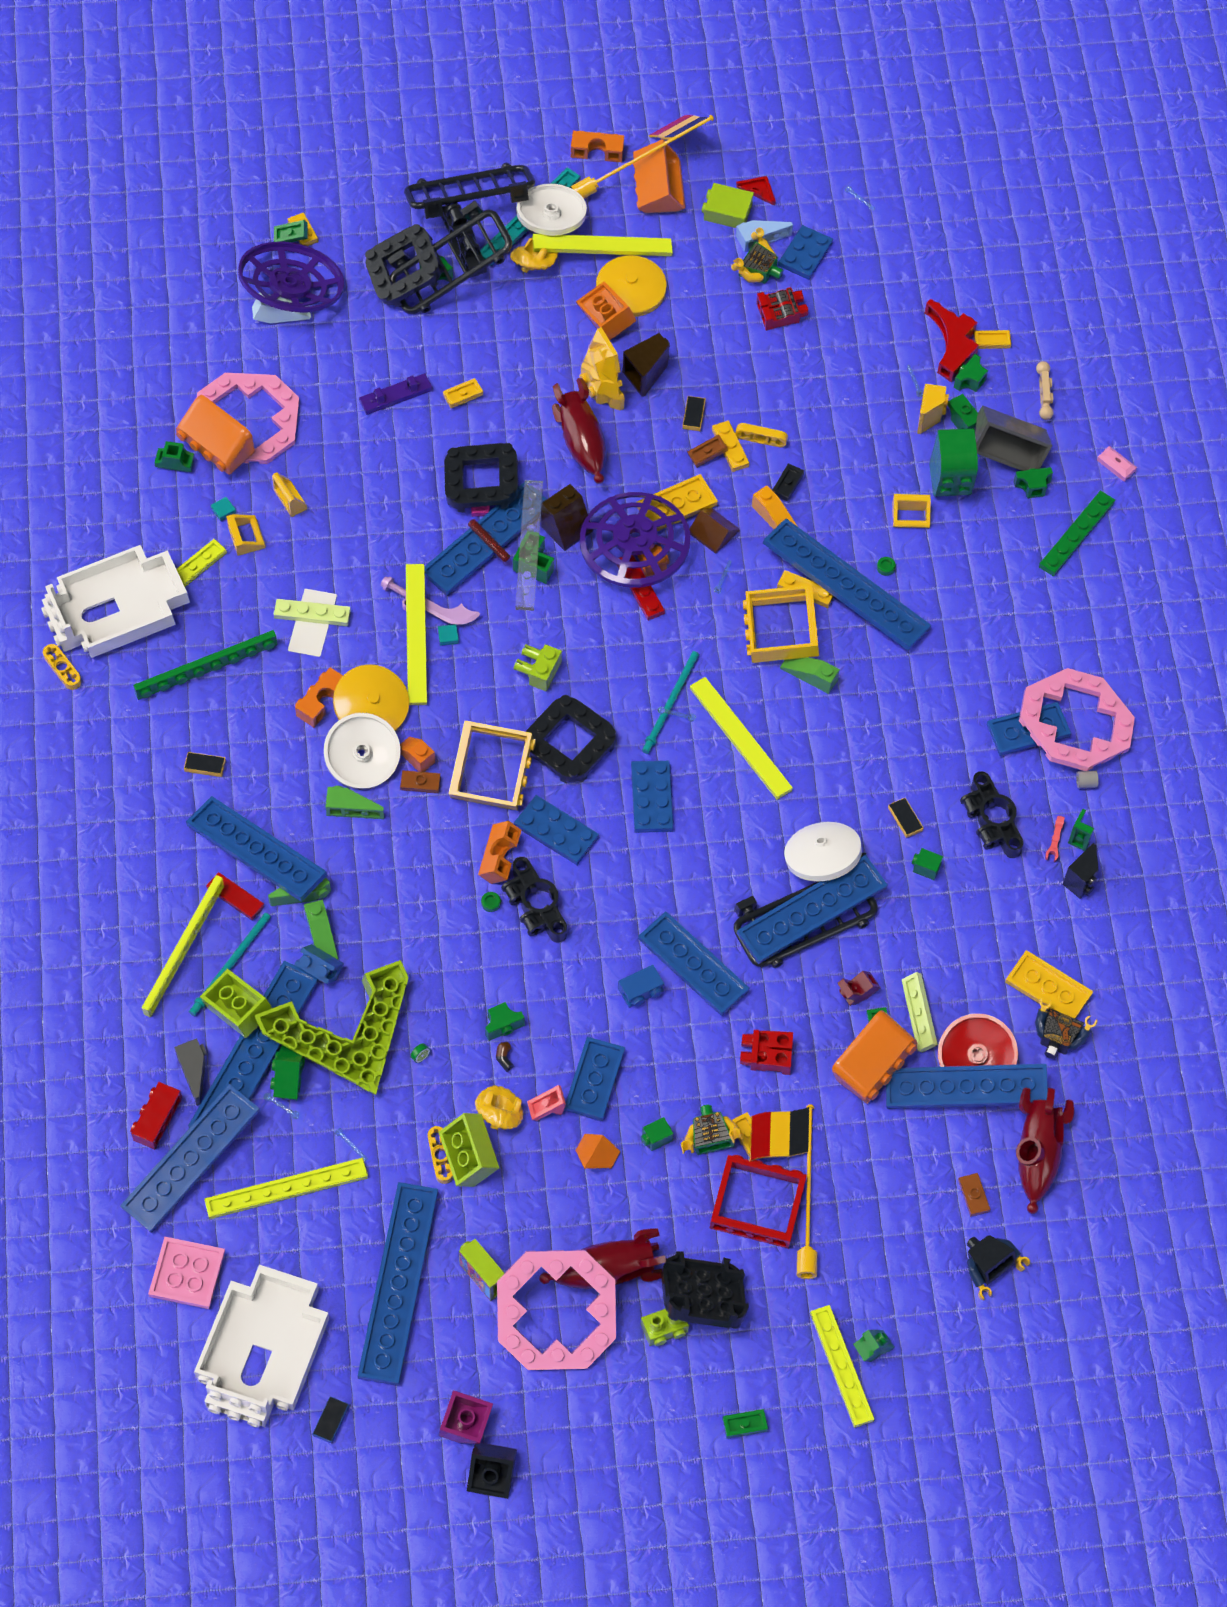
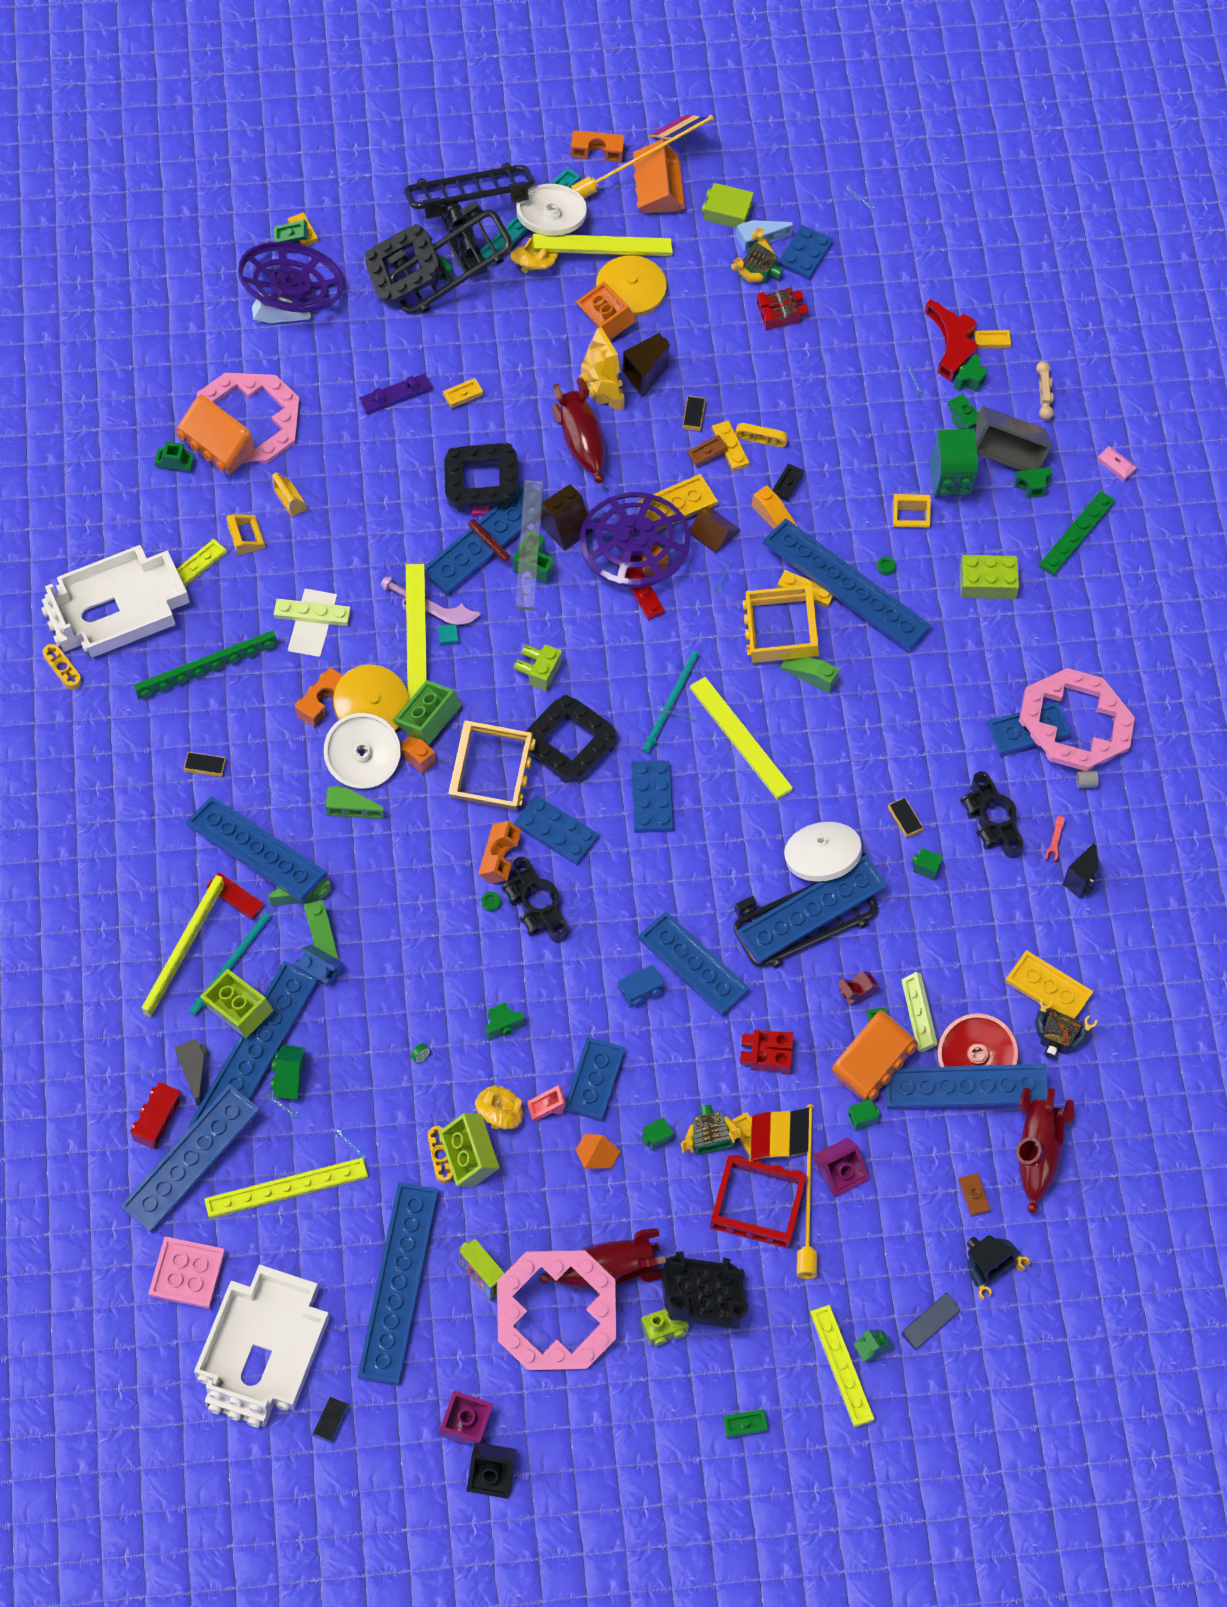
(223, 508): teal tile -> none
(355, 1059): lime wedge -> none
(420, 781): dark orange plate -> none
(428, 711): none -> bright green slope
(501, 1056): arm -> none
(760, 187): red tile -> none
(841, 1166): none -> magenta slope
(863, 1114): none -> green brick
(930, 1321): none -> dark blue slope
(932, 406): yellow slope -> none
(989, 577): none -> lime brick
(1080, 833): green panel -> none

